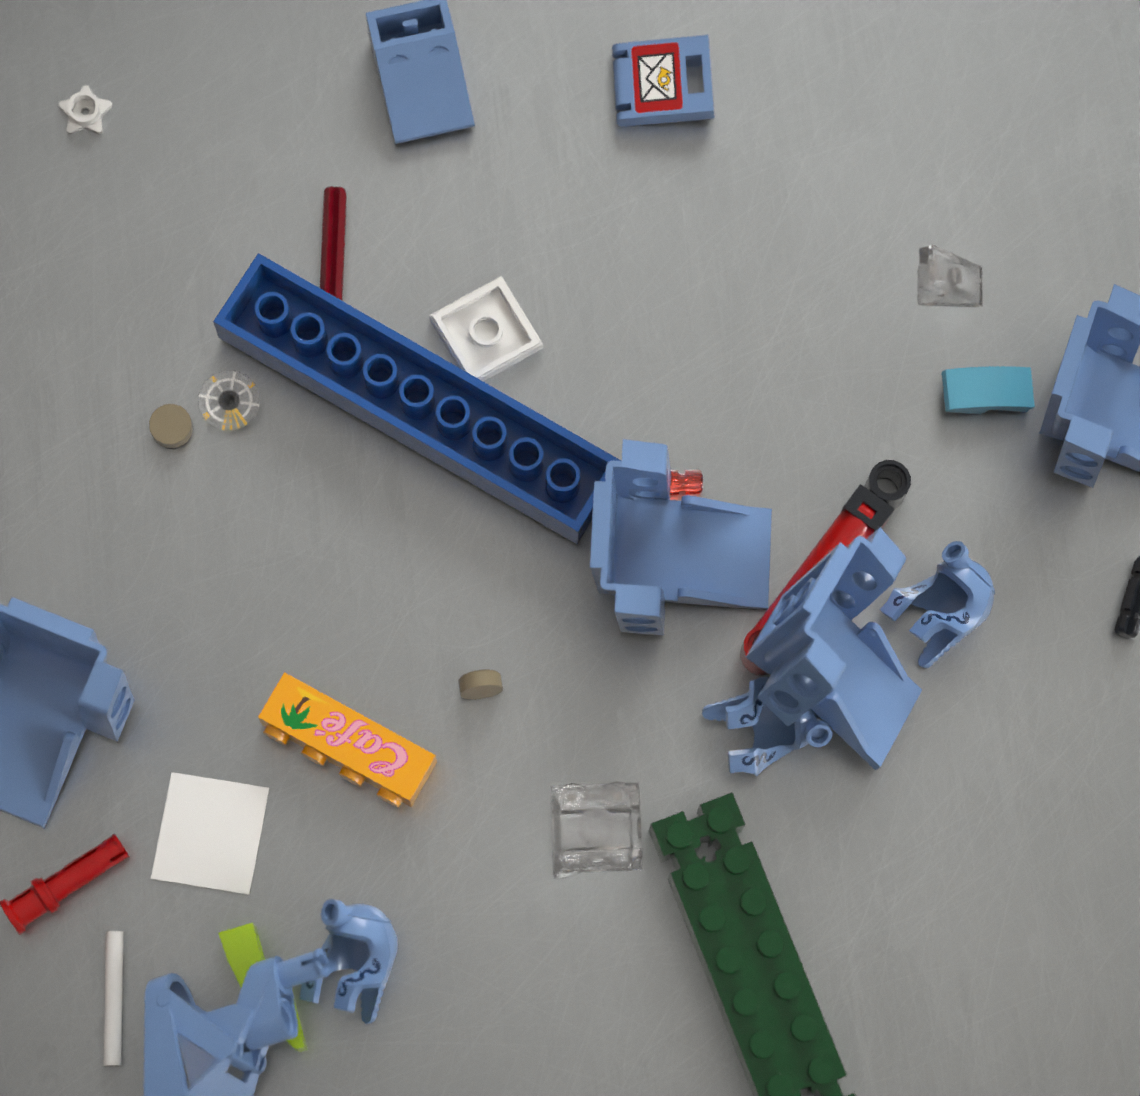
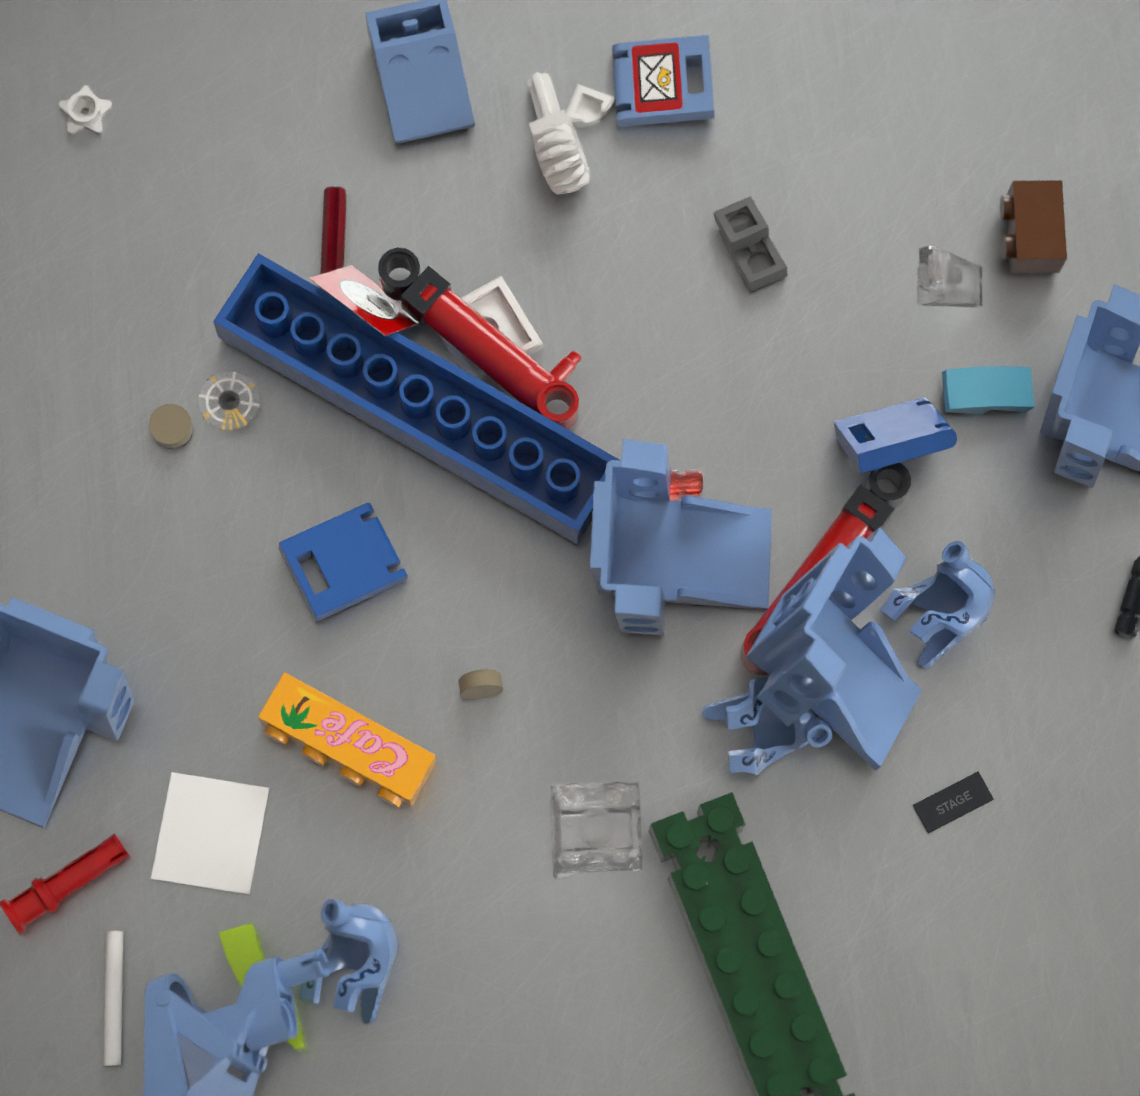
(351, 558): none -> blue container
(365, 299): none -> sticker
(432, 303): none -> red piece
(556, 139): none -> white gear
(589, 106): none -> white tile
(749, 244): none -> dark grey slope
(895, 434): none -> container
(953, 802): none -> black sticker
(1034, 226): none -> reddish brown brick

